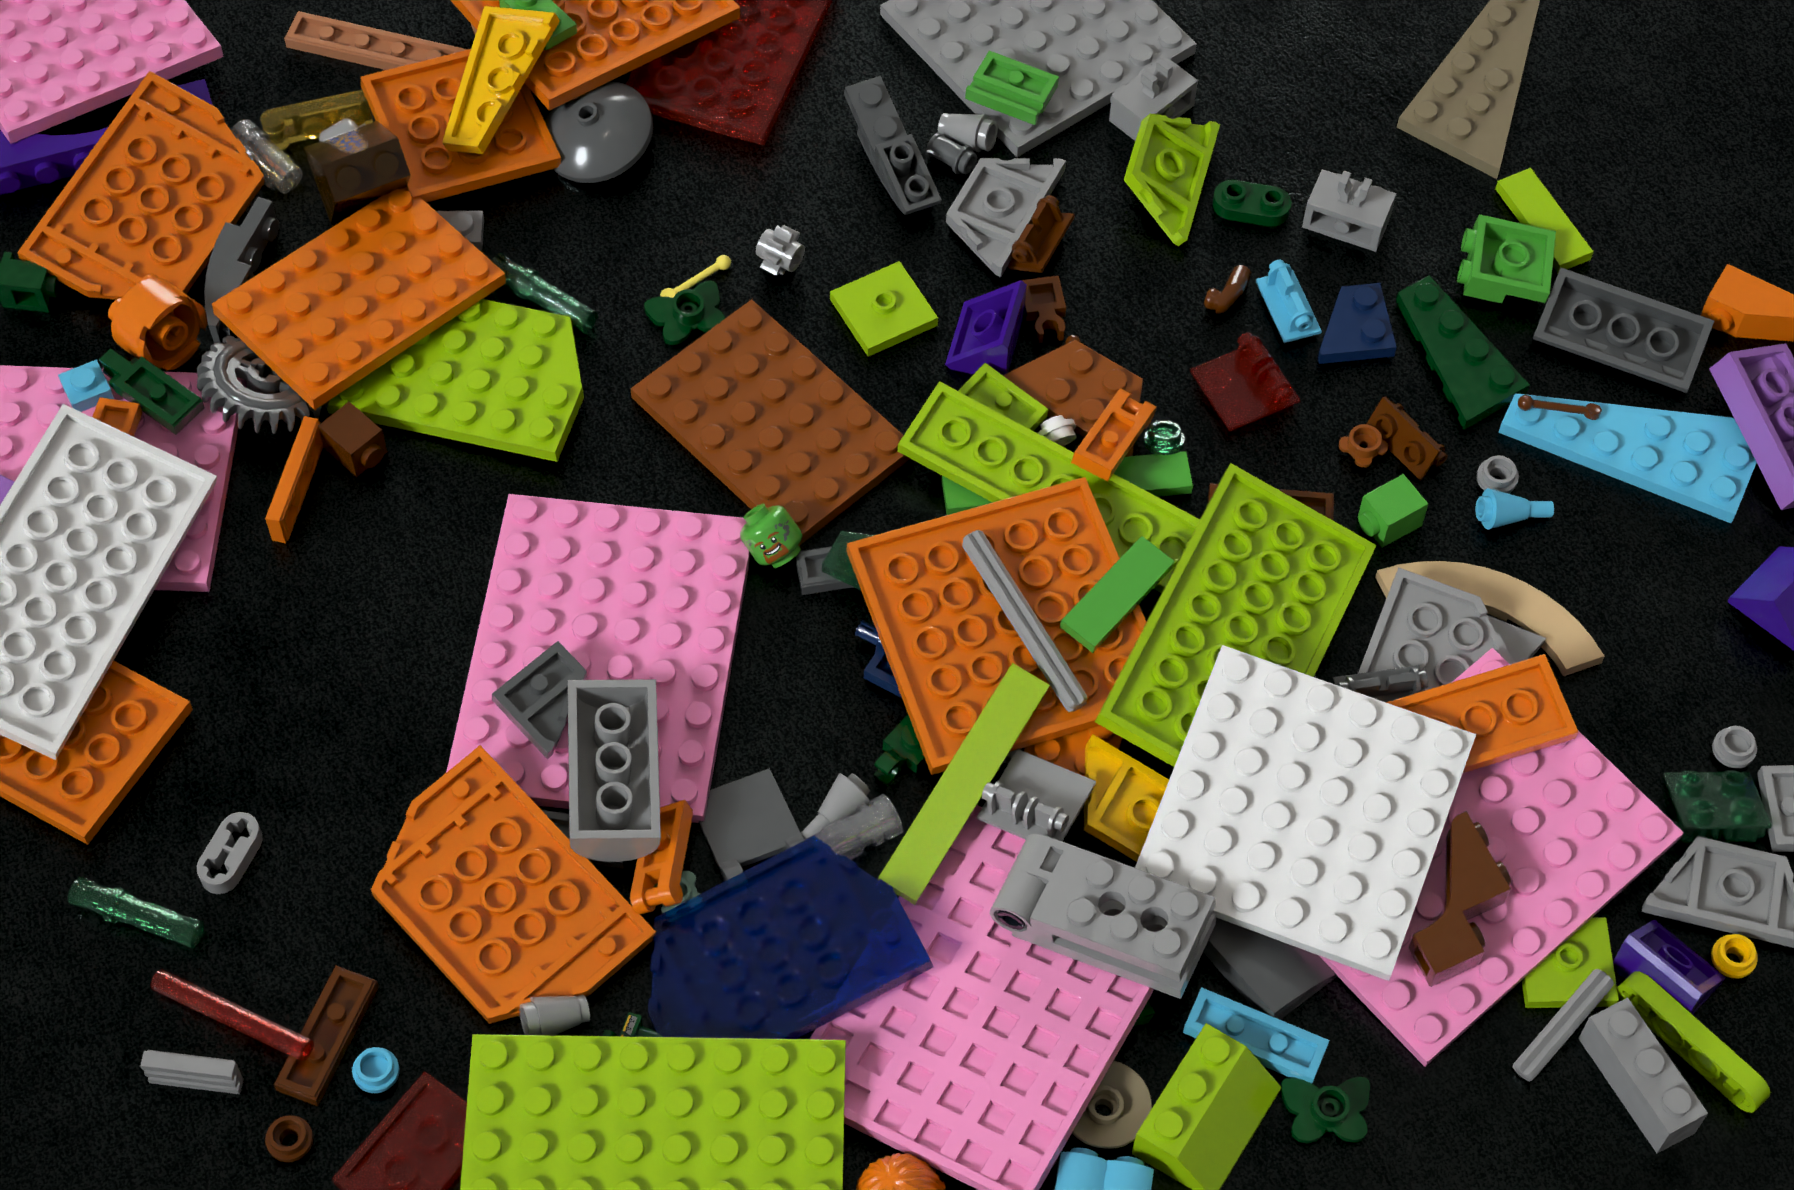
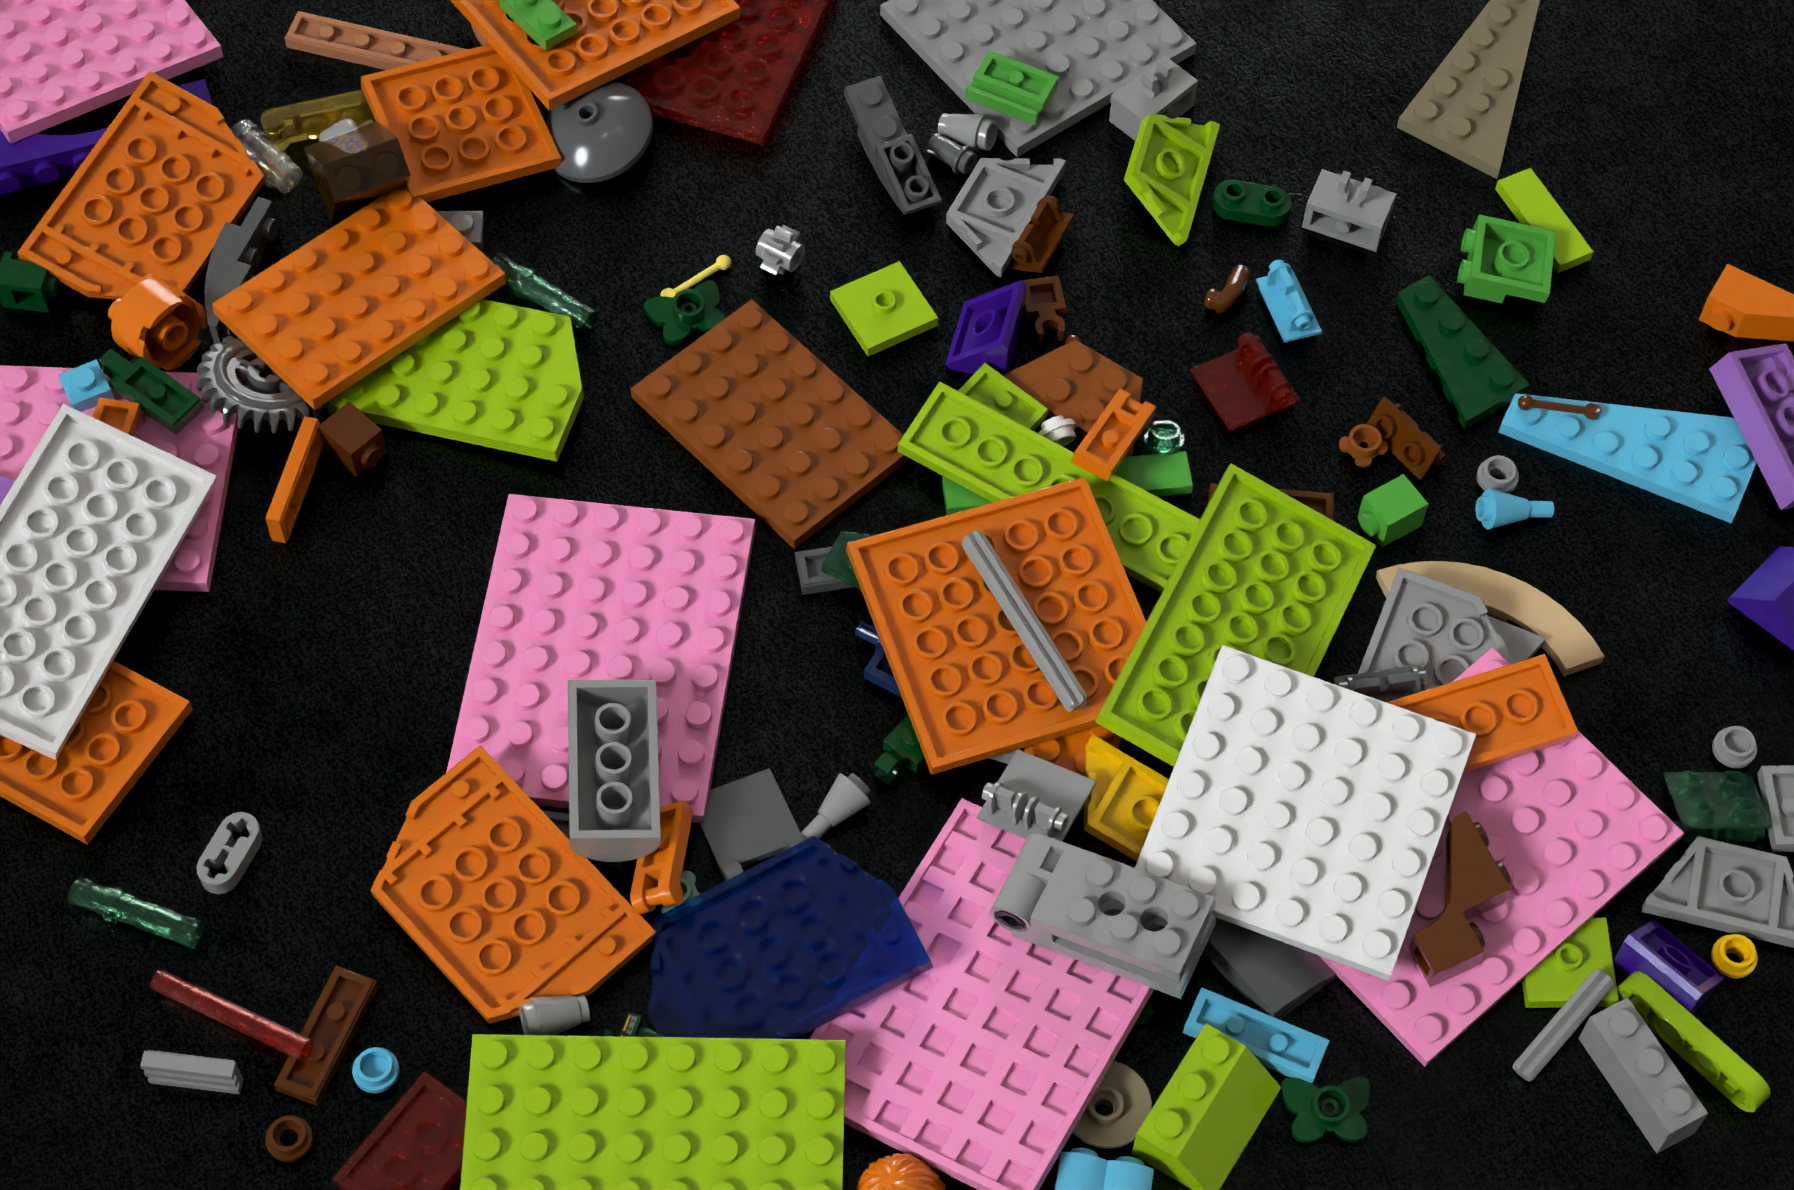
(496, 69): yellow wing -> none
(539, 697): dark grey wing -> none
(771, 535): bright green head -> none
(865, 827): clear axle -> none
(963, 783): lime tile -> none
(1117, 594): bright green tile -> none
(1358, 326): dark blue wing -> none
(1623, 330): dark grey slope -> none

